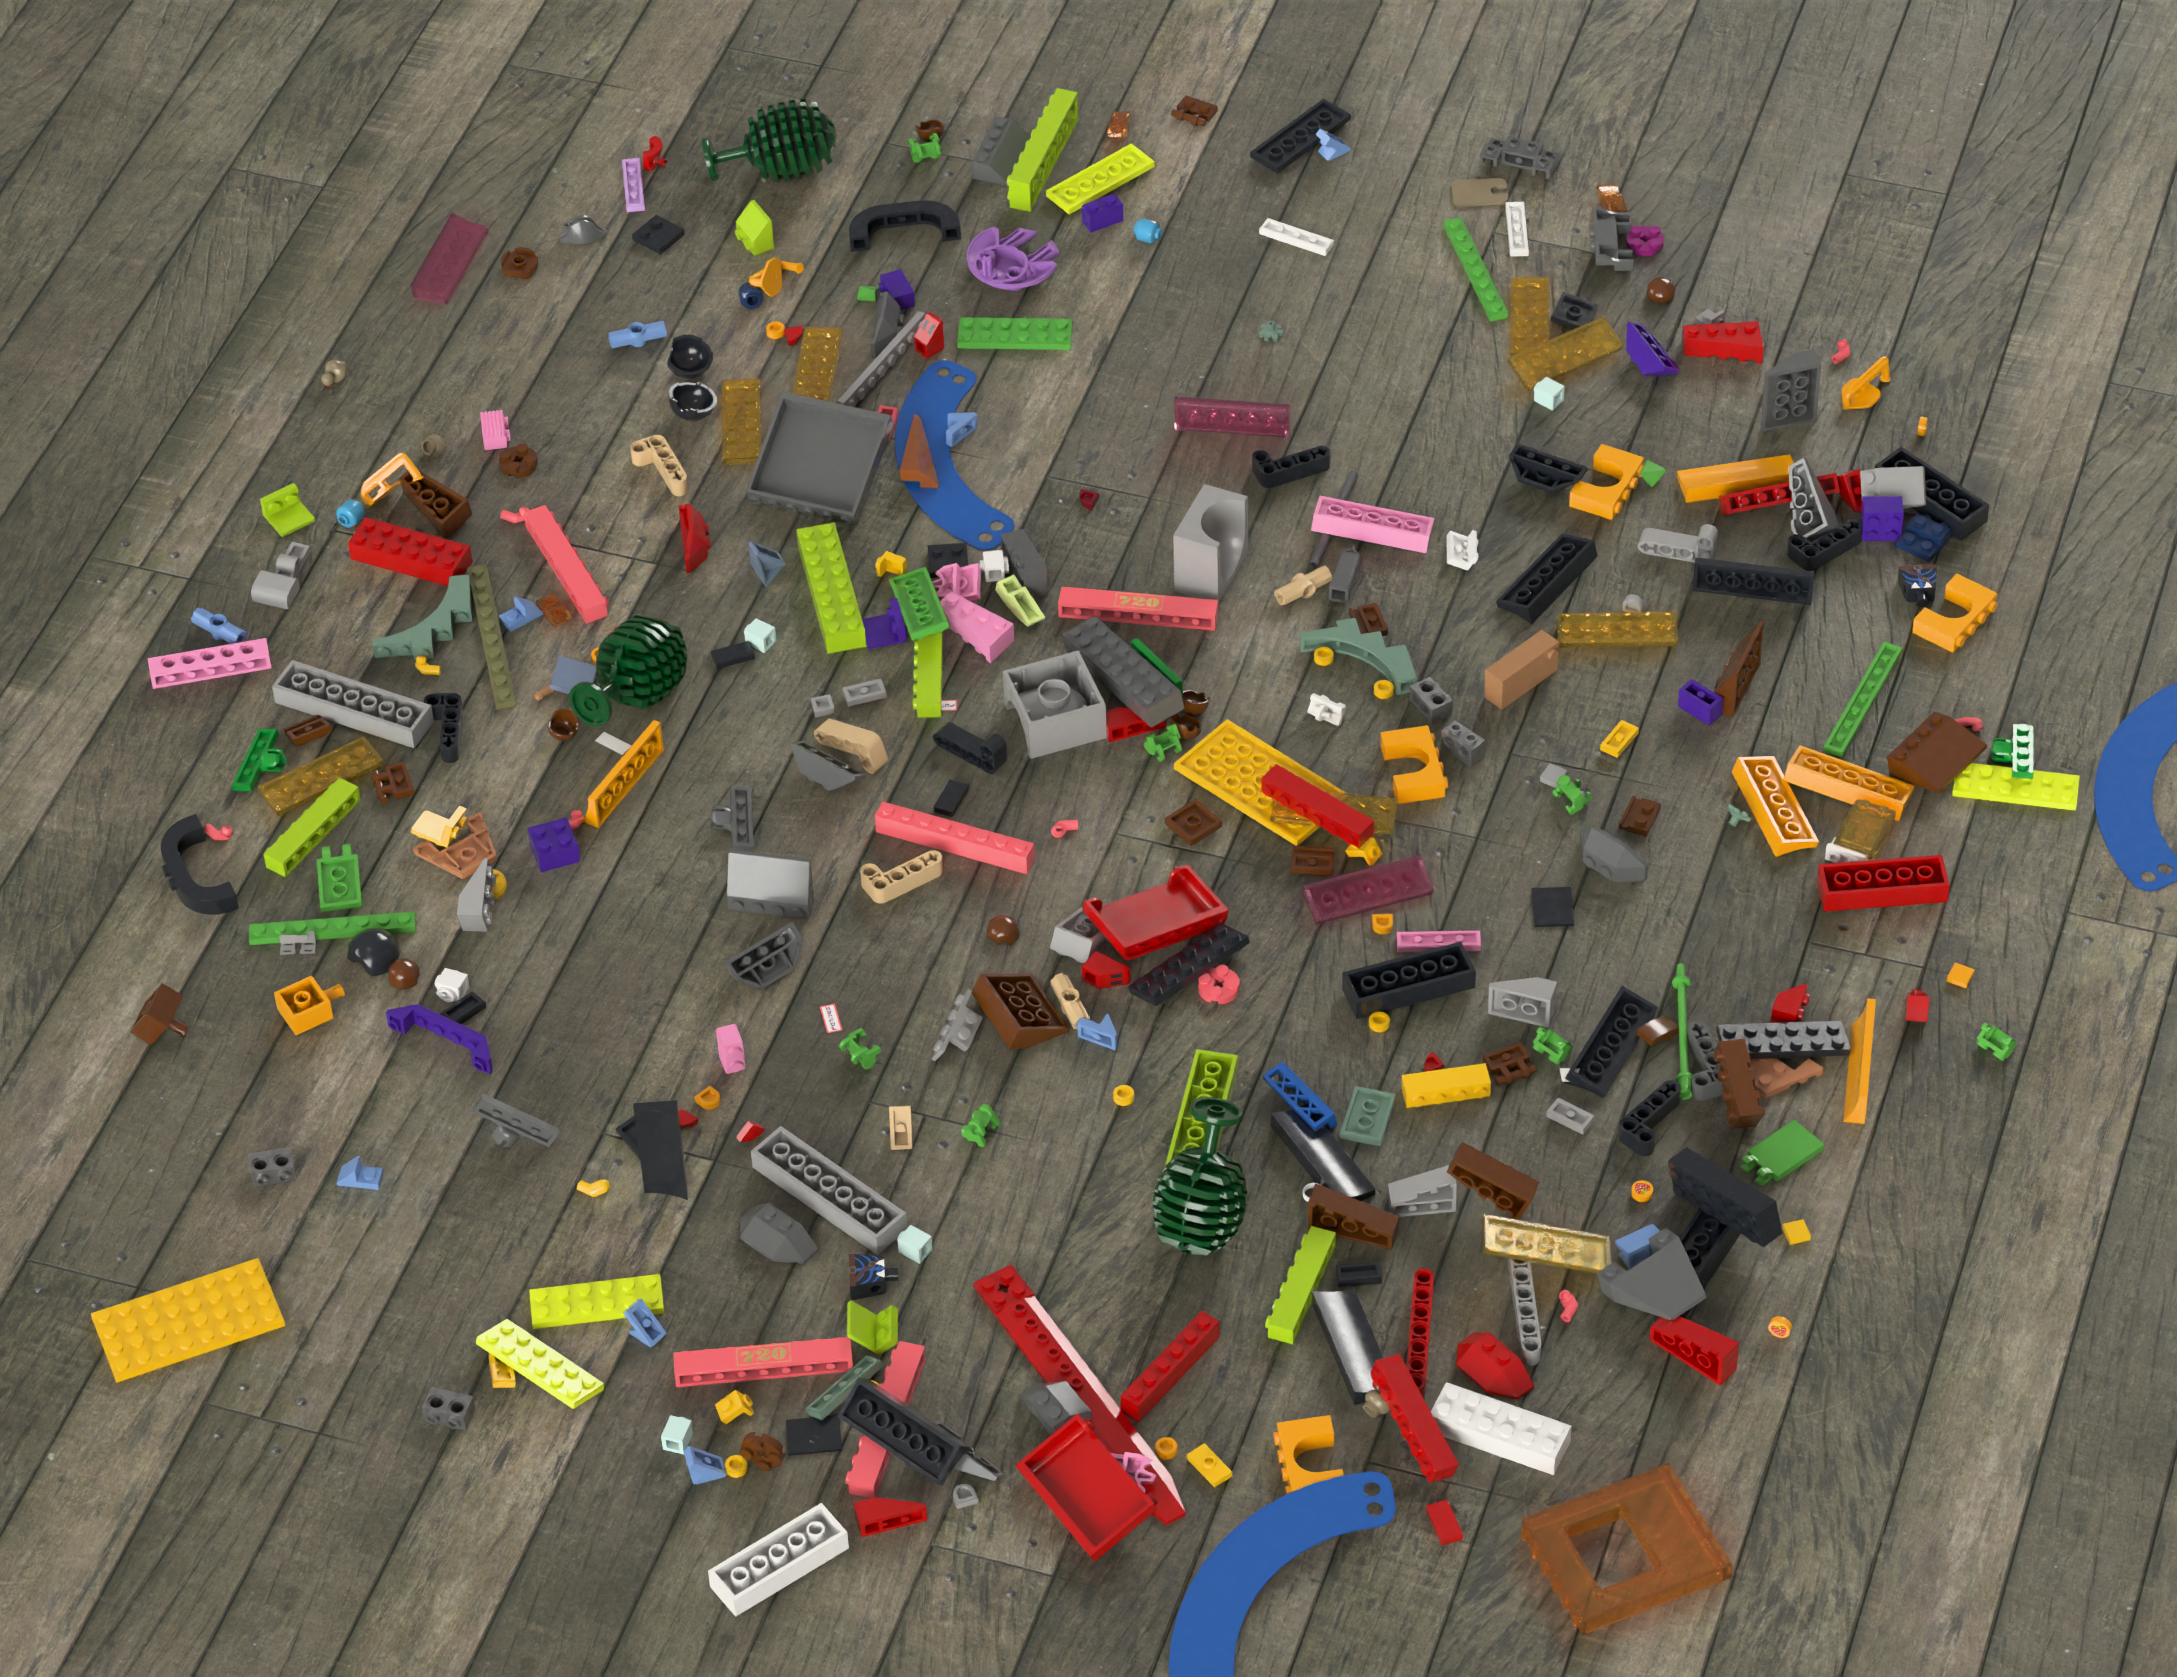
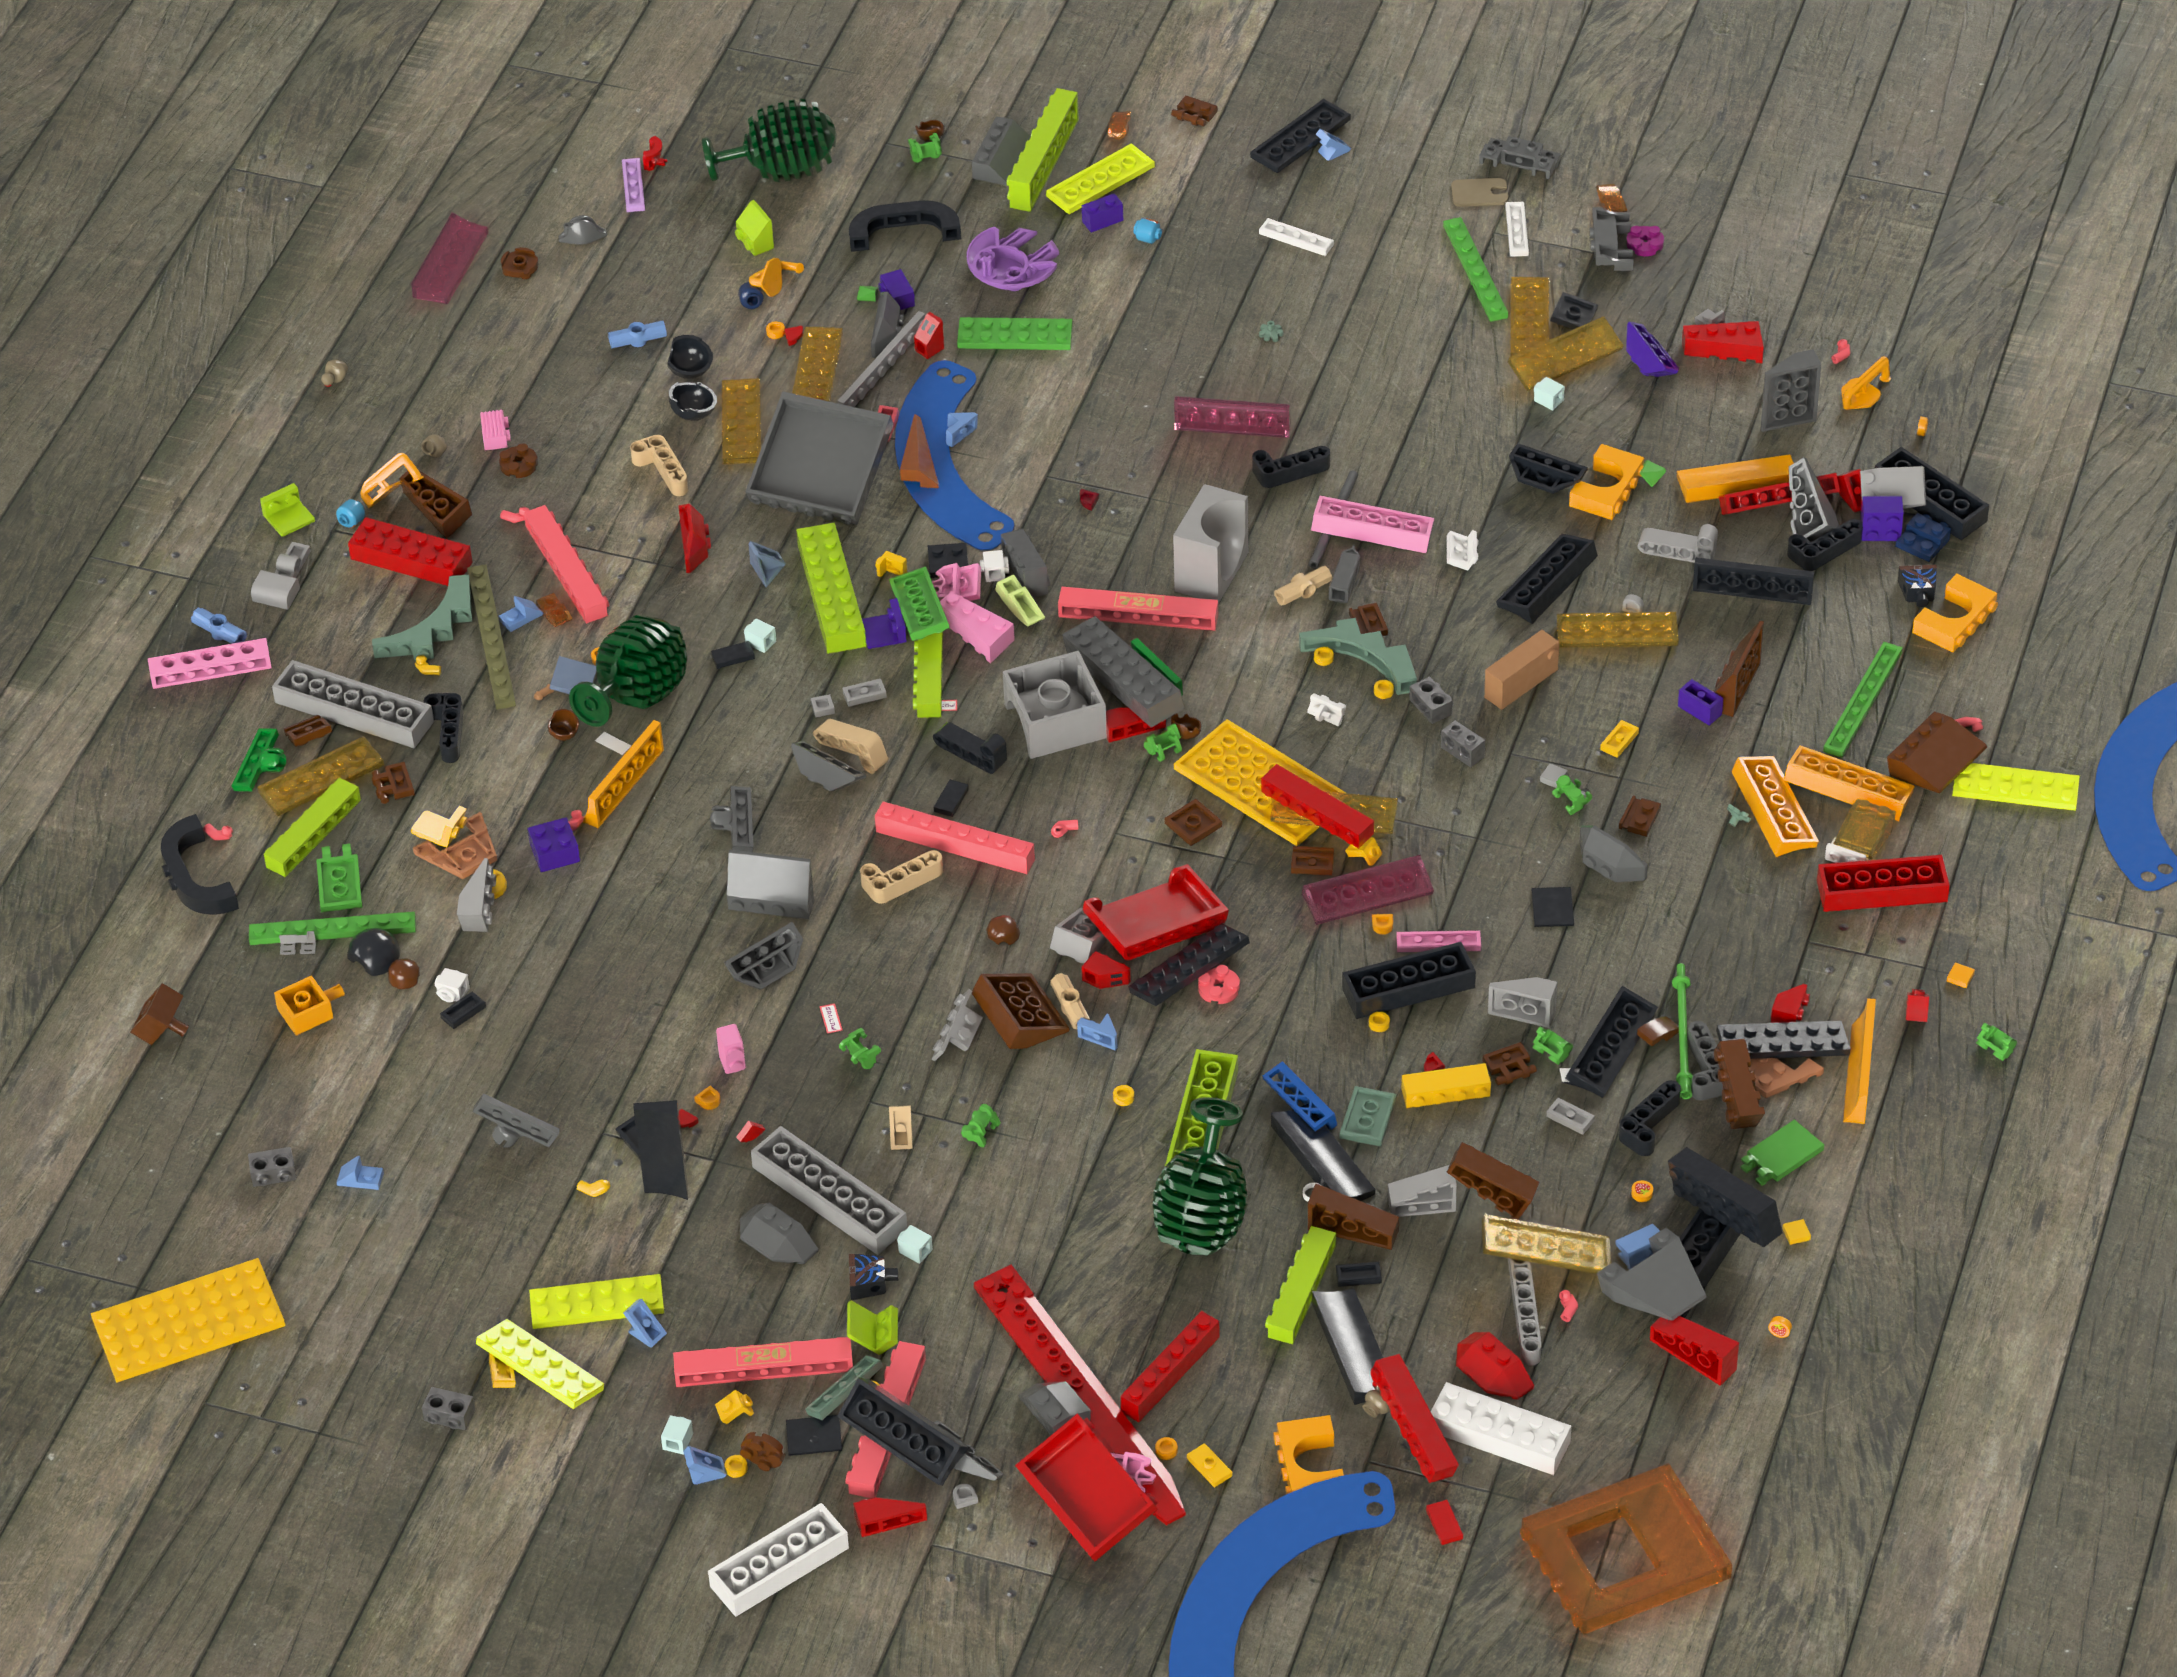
(403, 1018): dark purple slope -> none
(658, 234): black plate -> none
(1195, 702): reddish brown hair -> none
(1417, 744): light orange arch -> none
(1420, 1327): red beam -> none
(1661, 290): reddish brown hair -> none
(2017, 750): plate -> none

